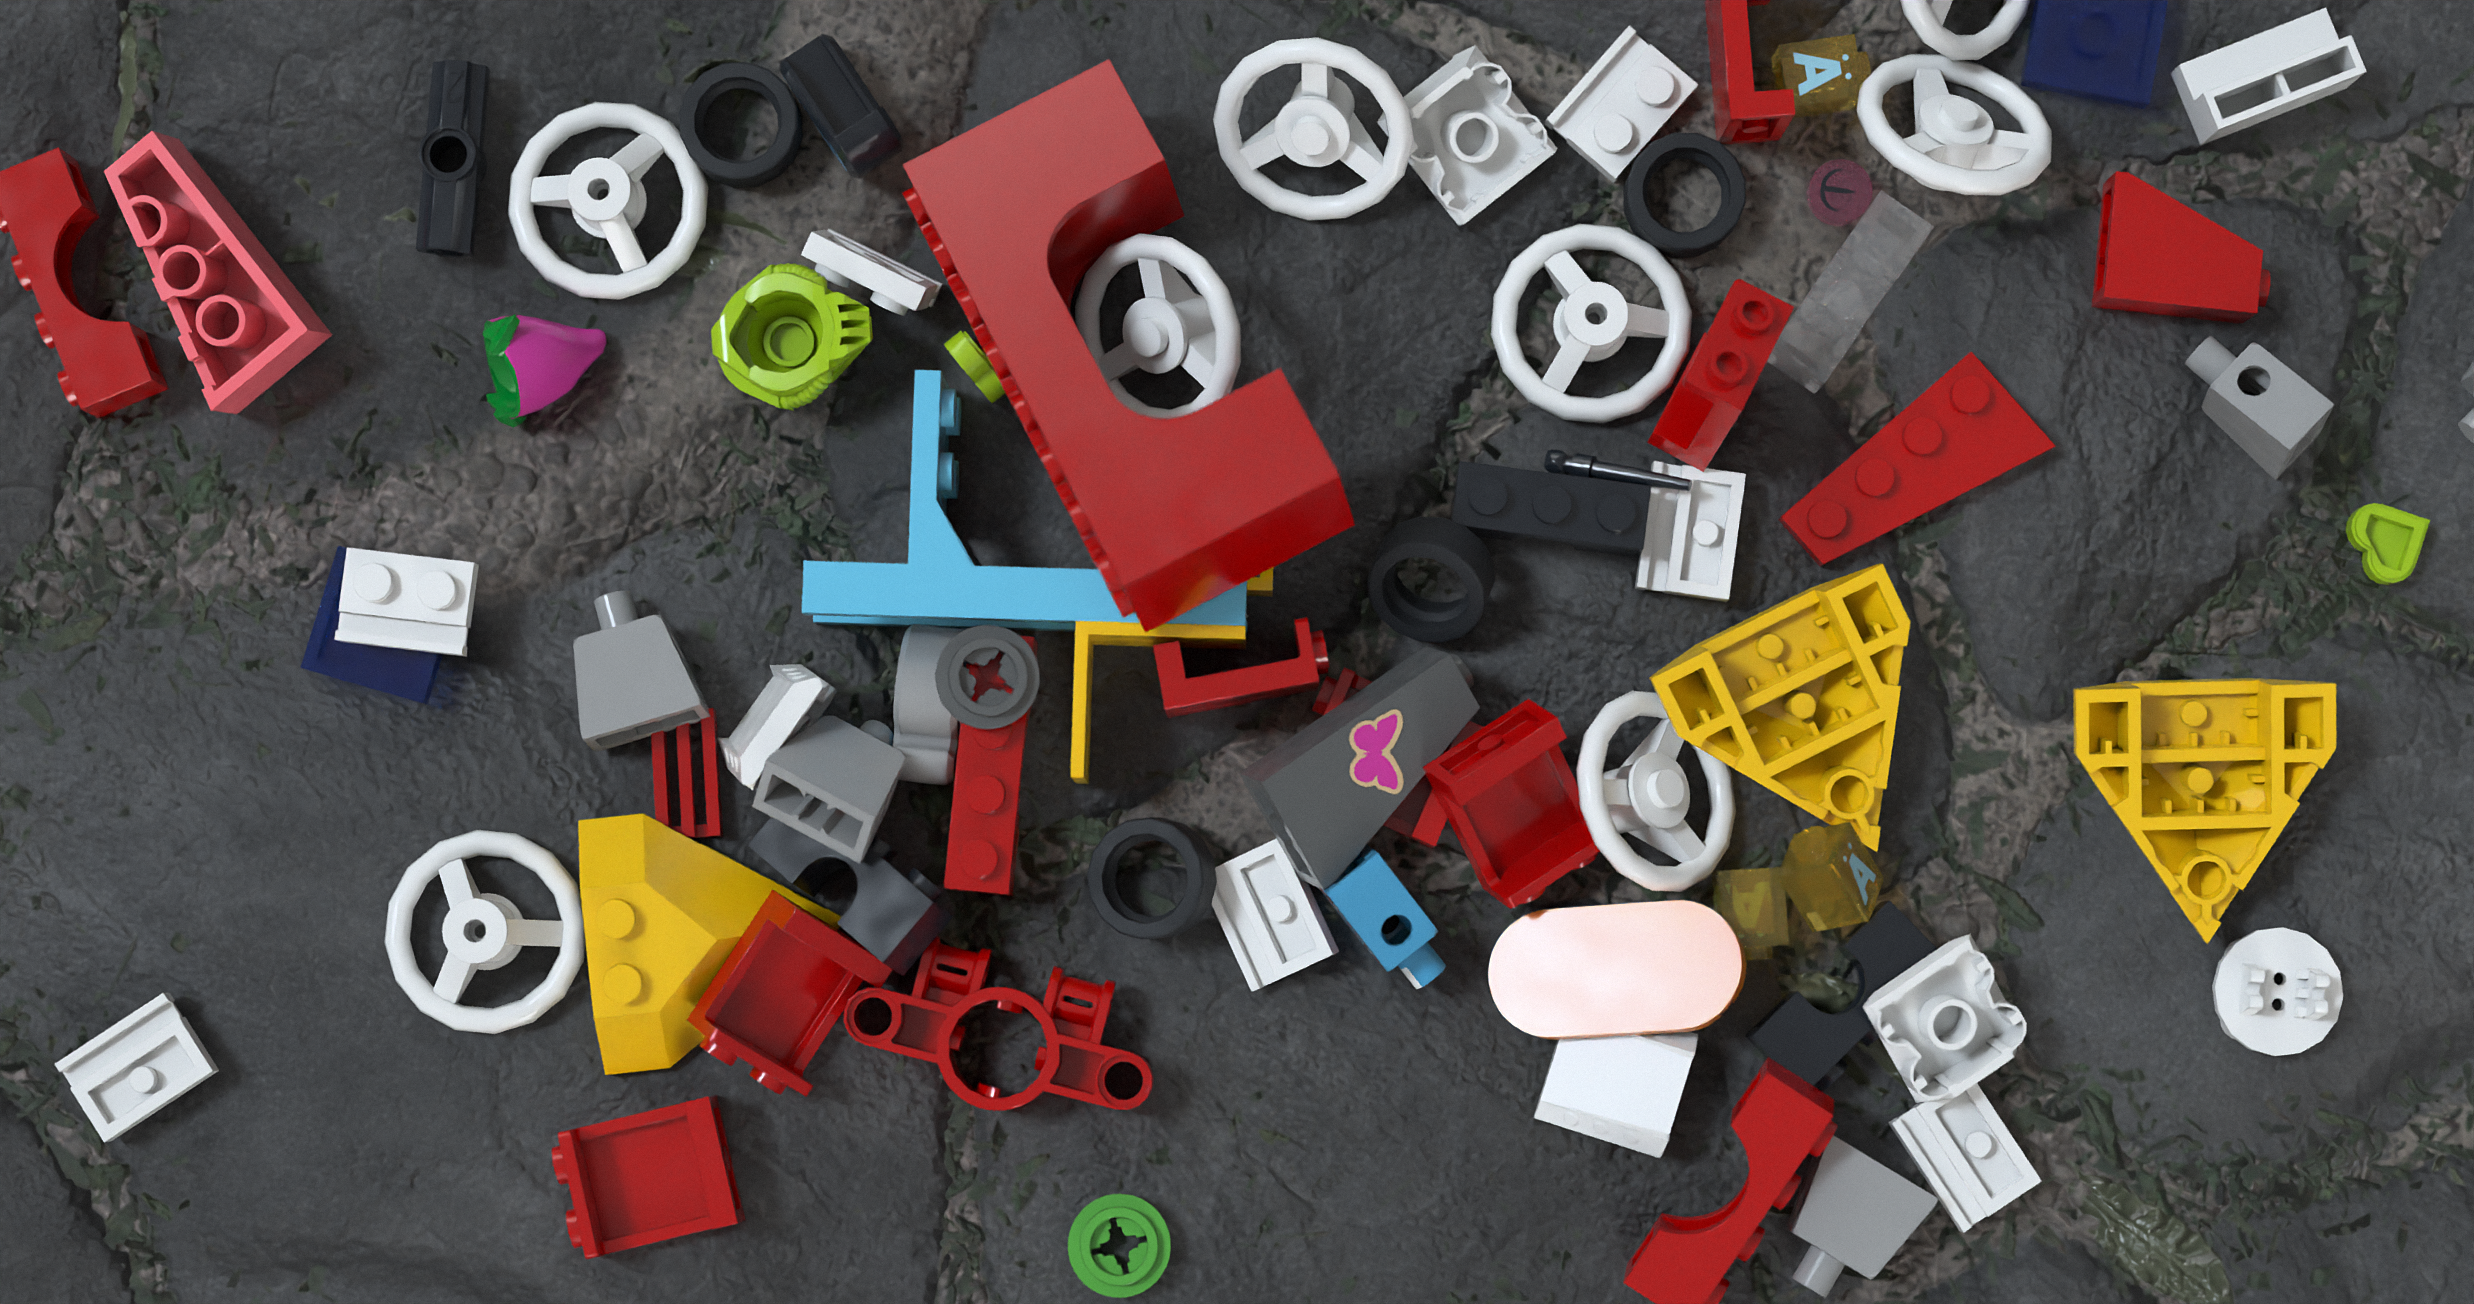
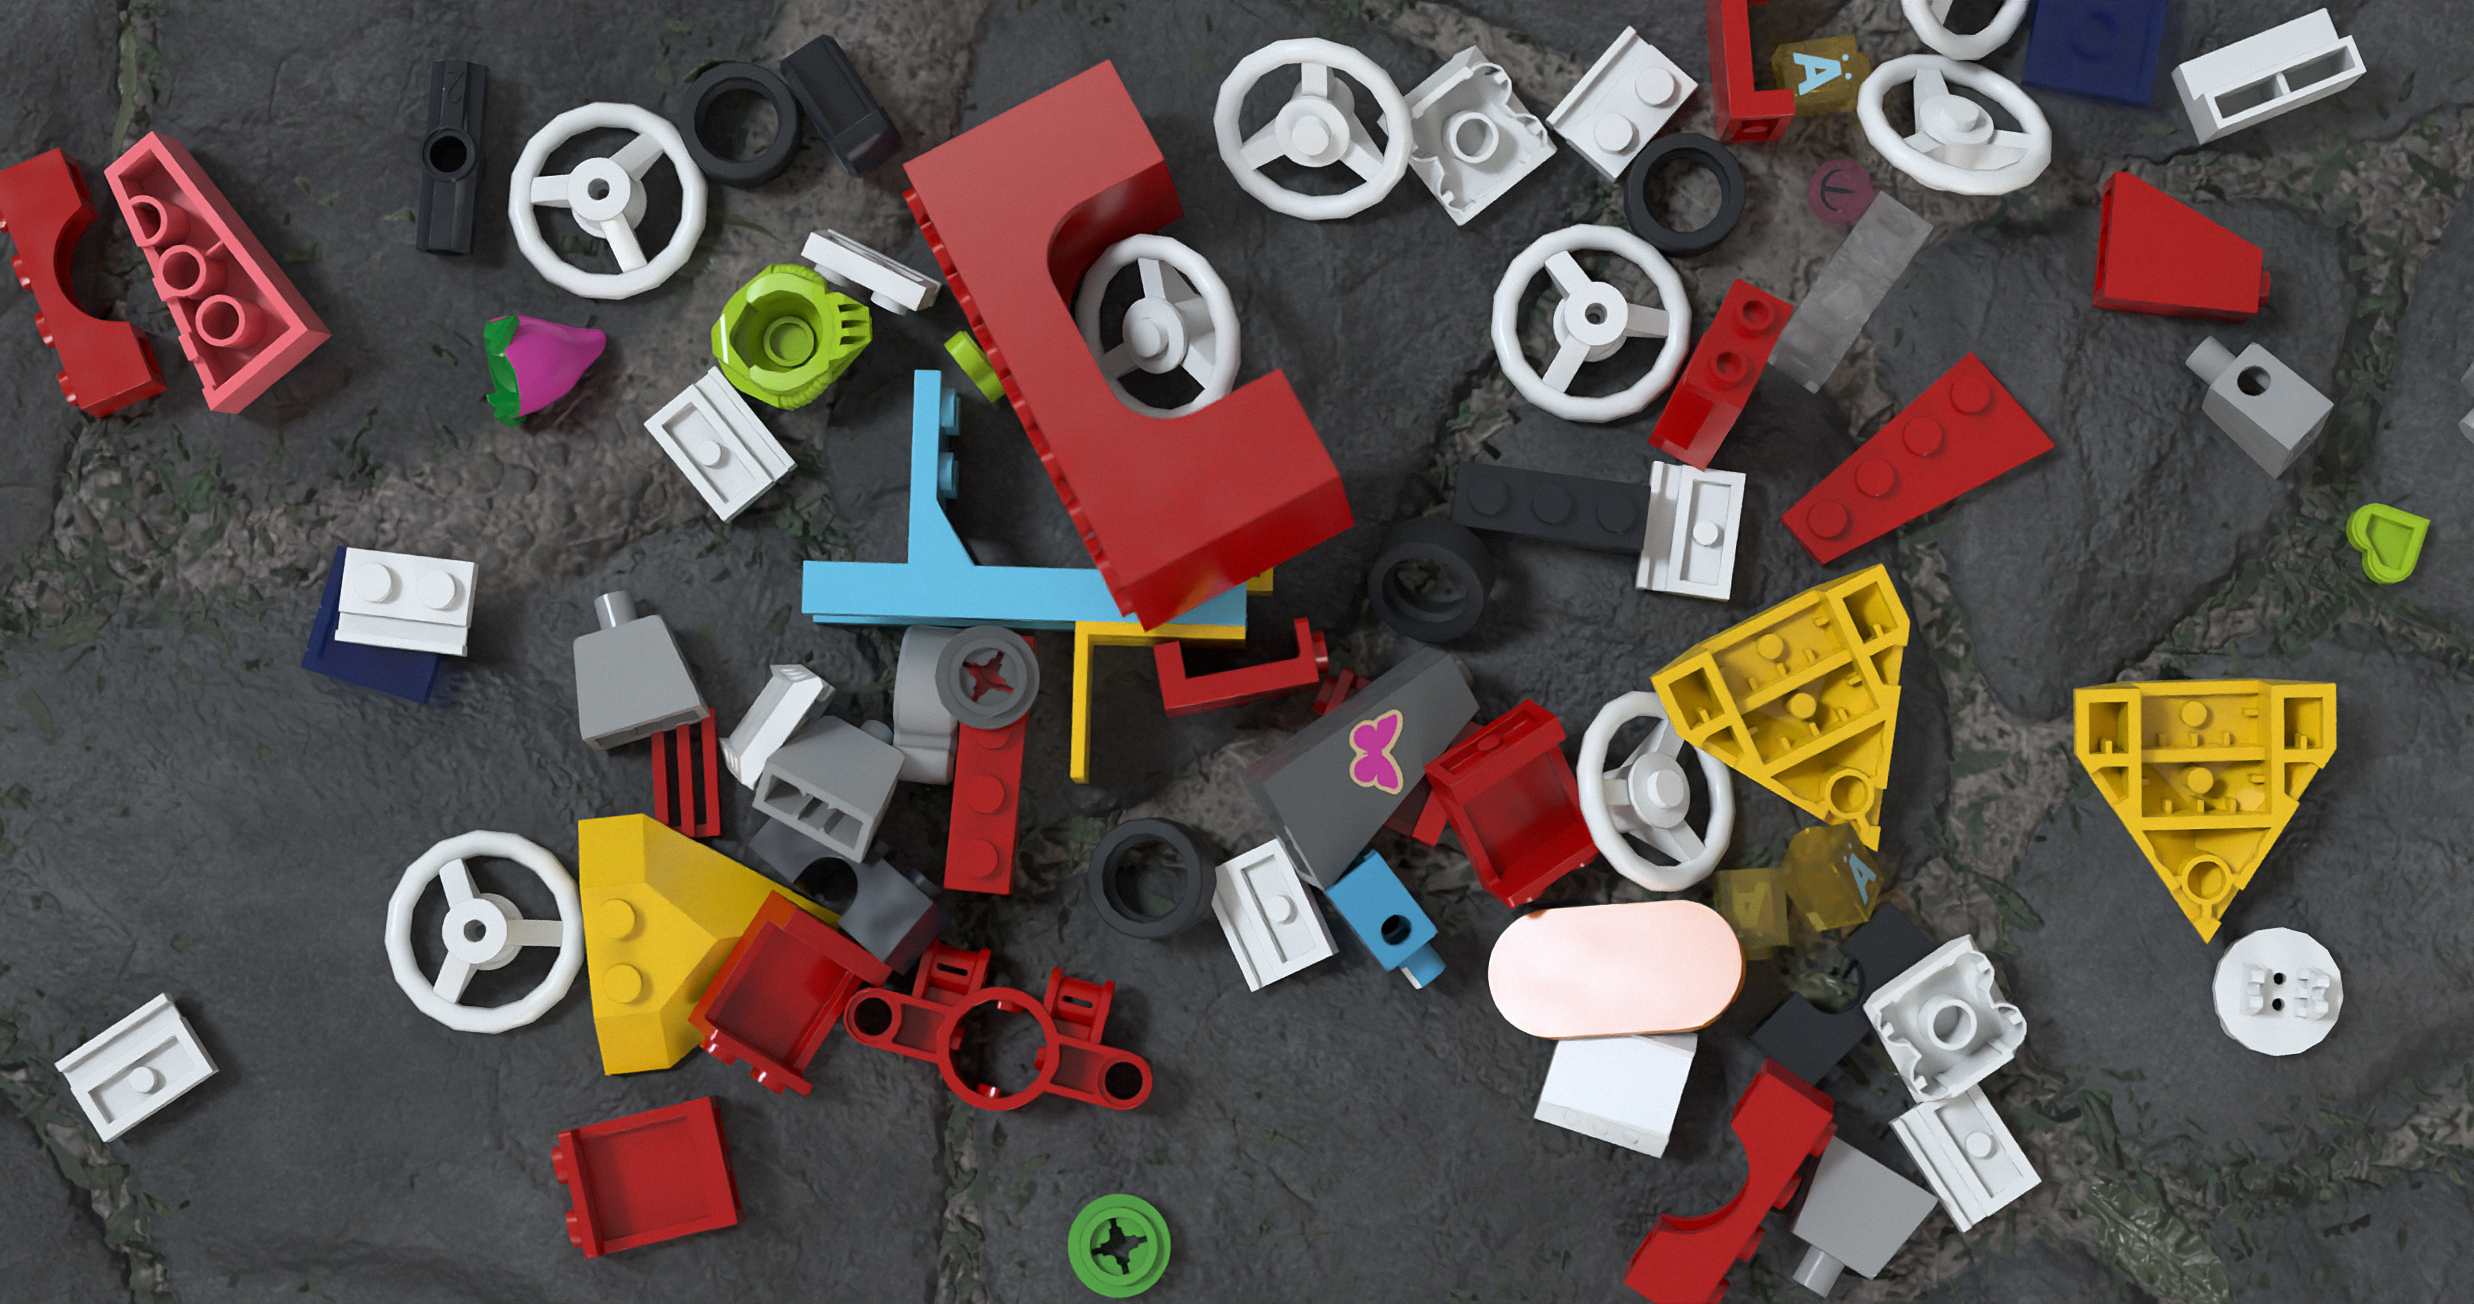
(720, 445): none -> white plate
(1587, 466): black piece -> none

